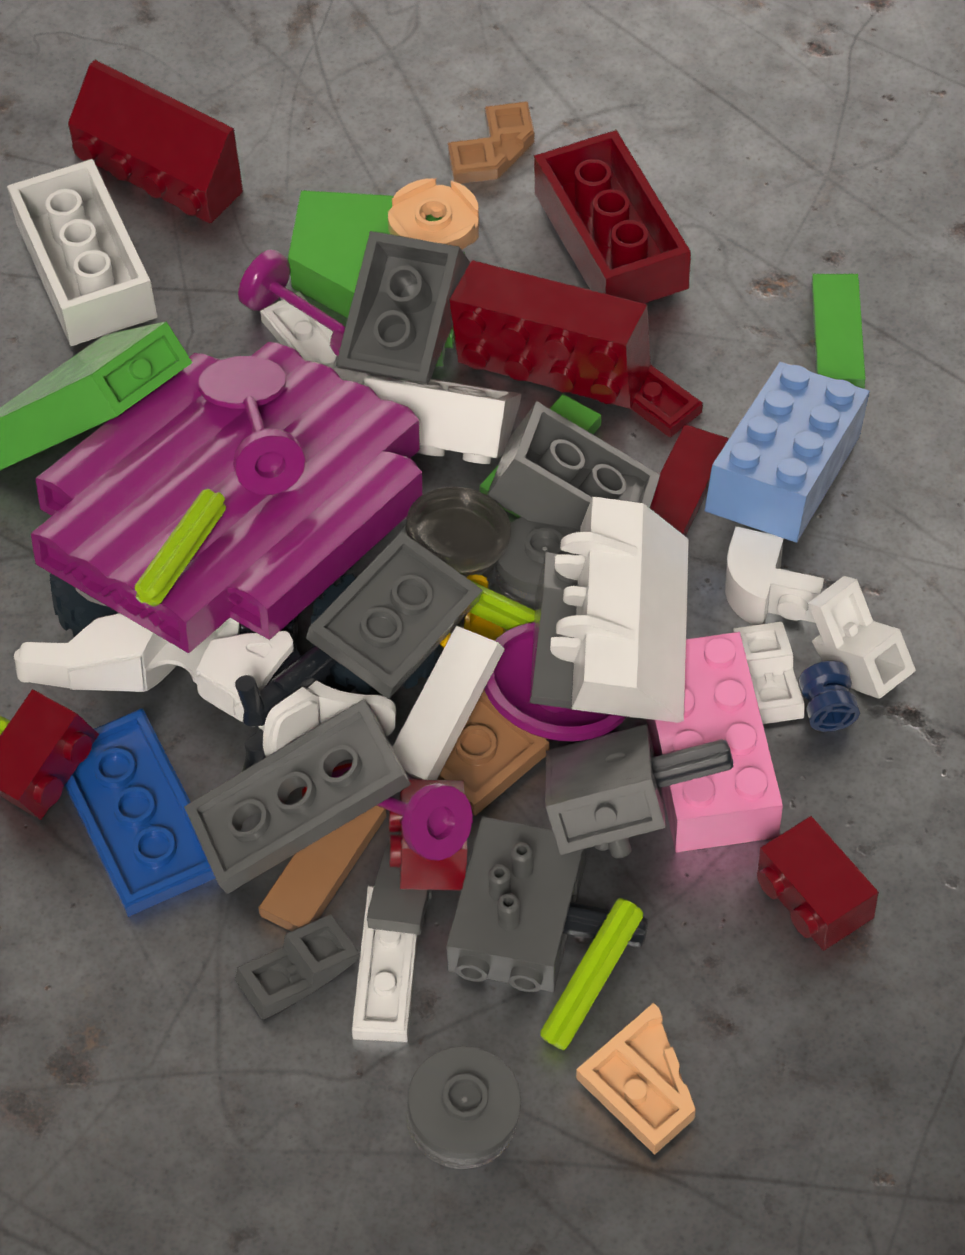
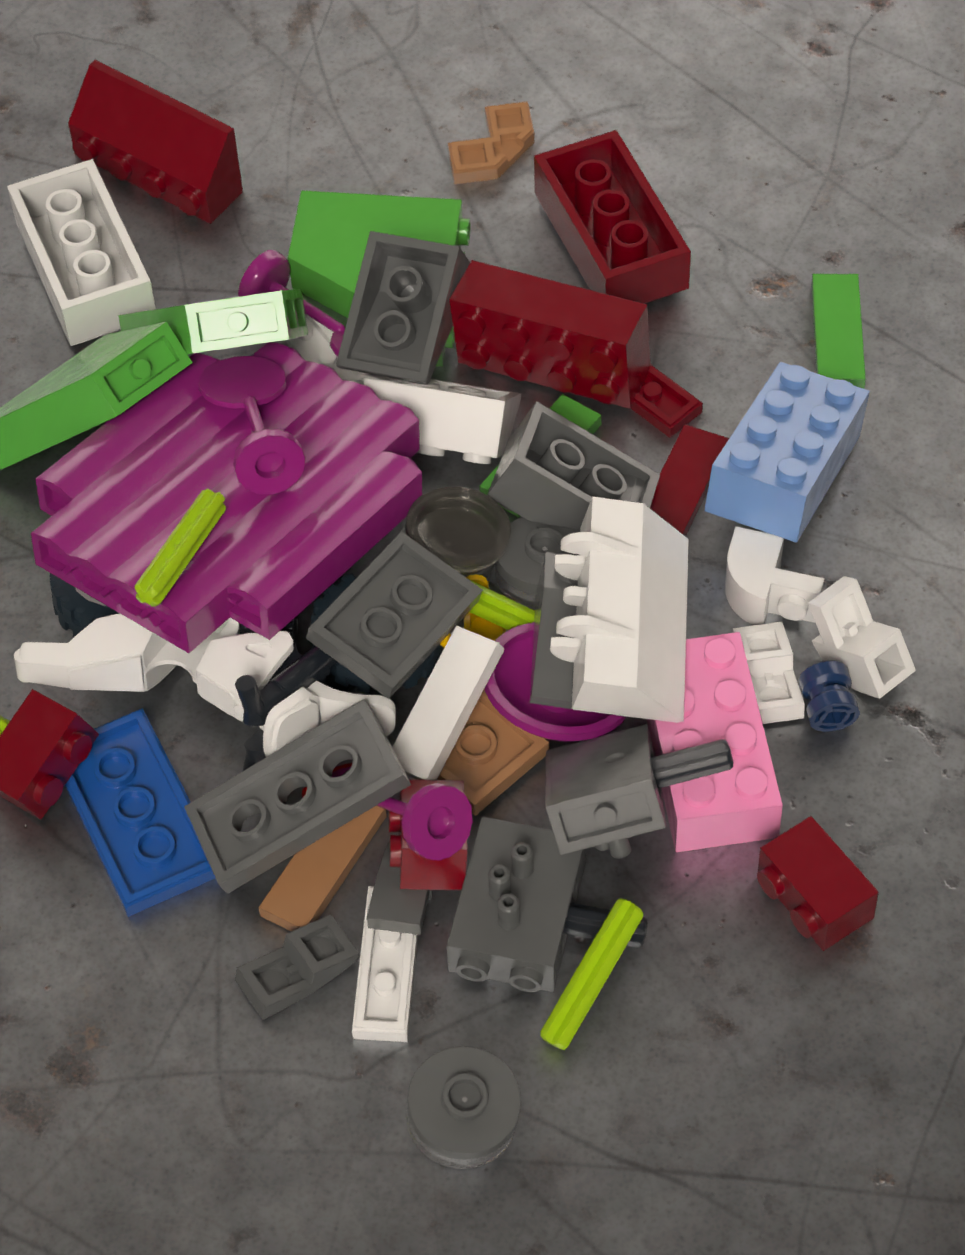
(229, 320): none -> slope
(425, 198): light nougat plate -> none
(641, 1081): light nougat wing -> none

